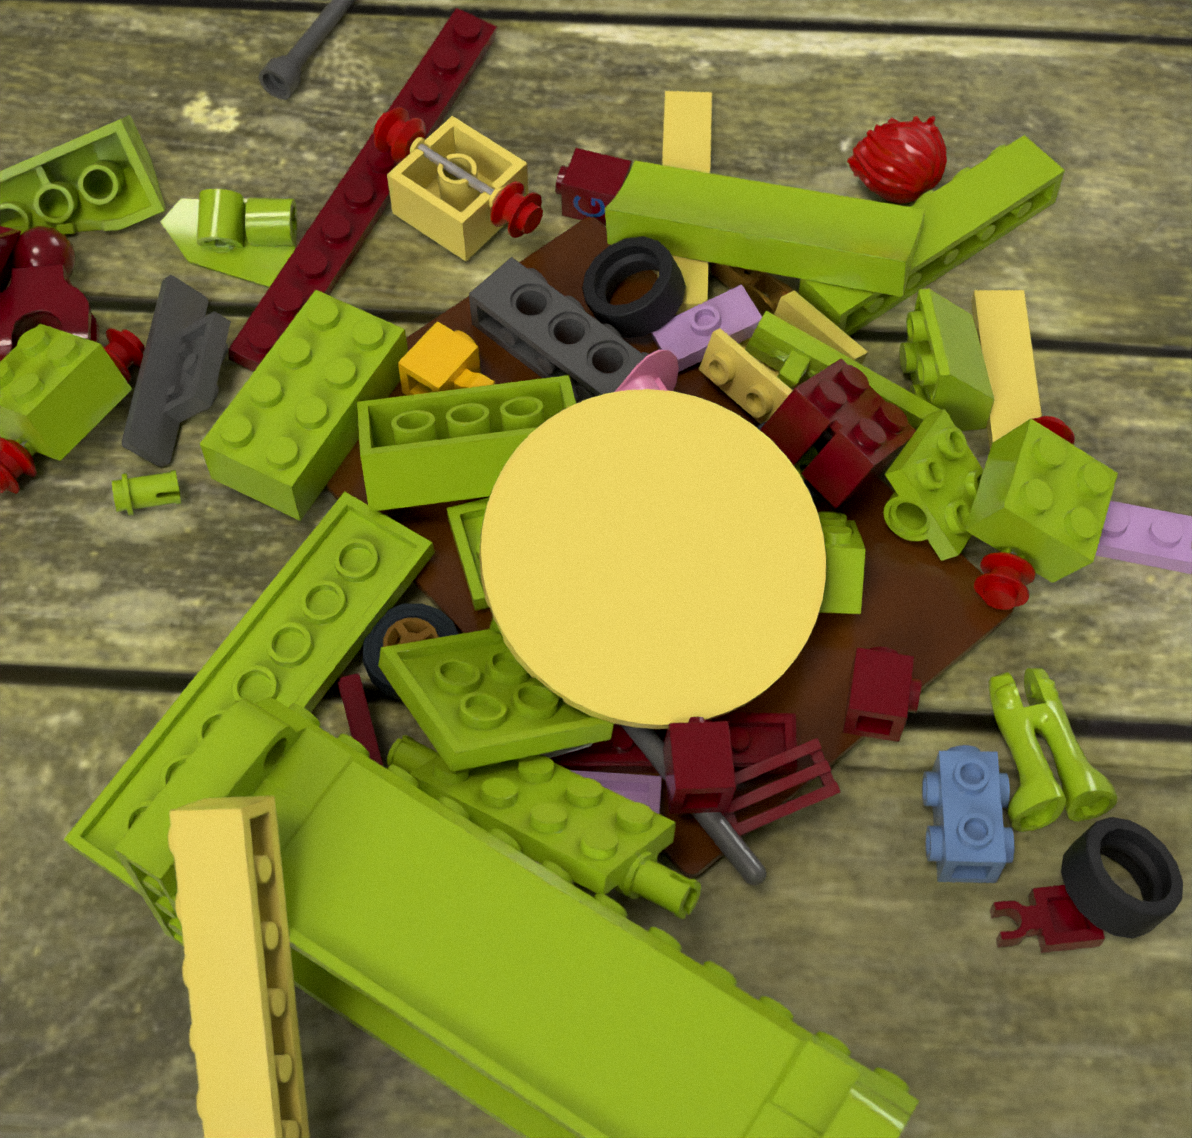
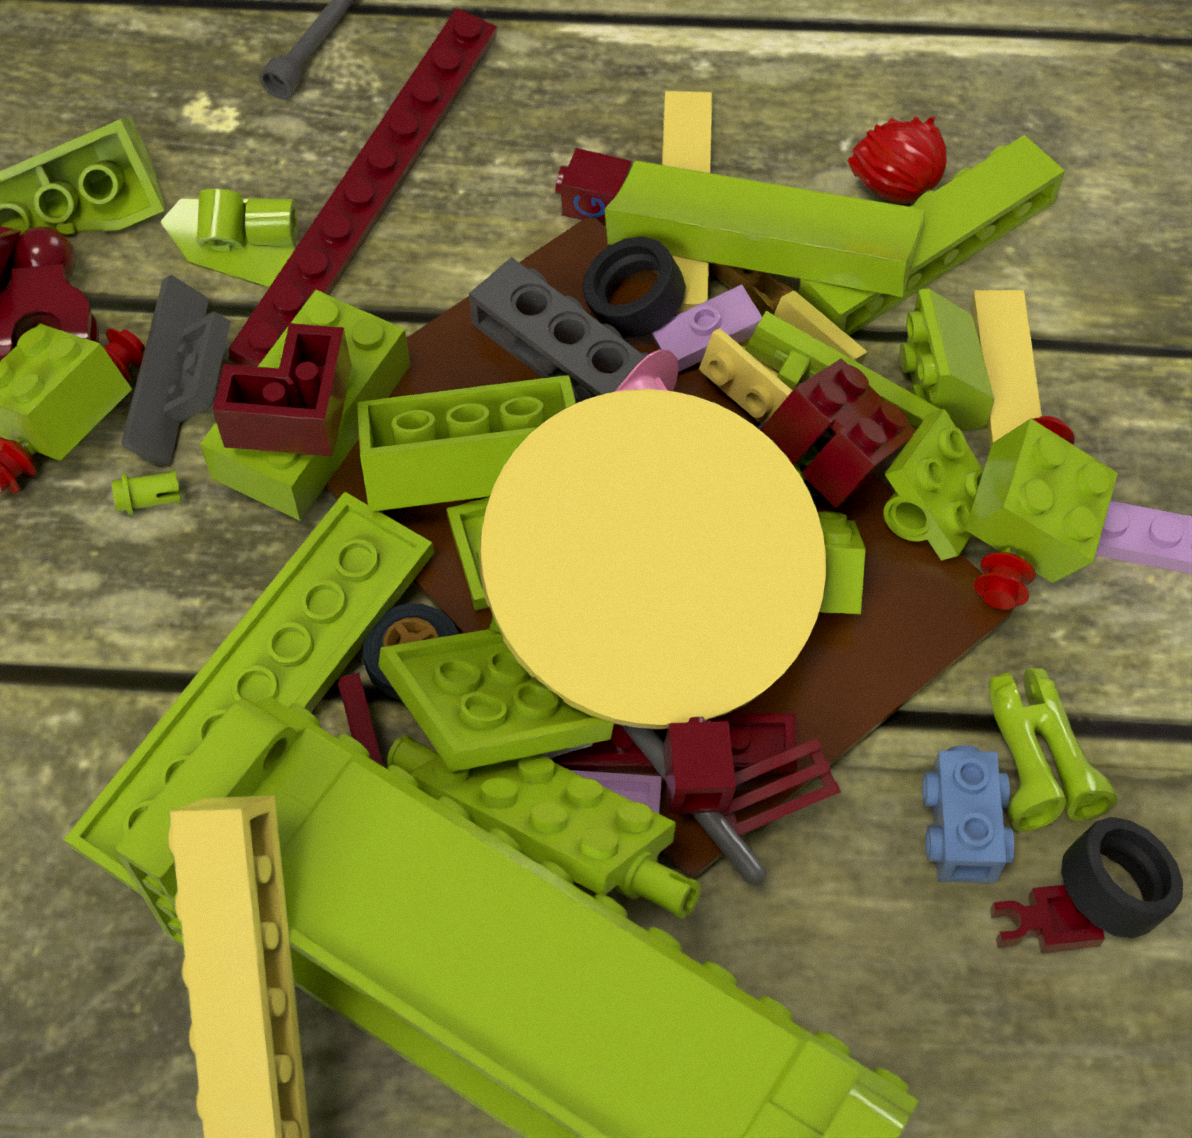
(290, 405): none -> dark red brick
(441, 363): yellow brick -> none
(455, 183): light yellow brick -> none
(880, 693): dark red brick -> none

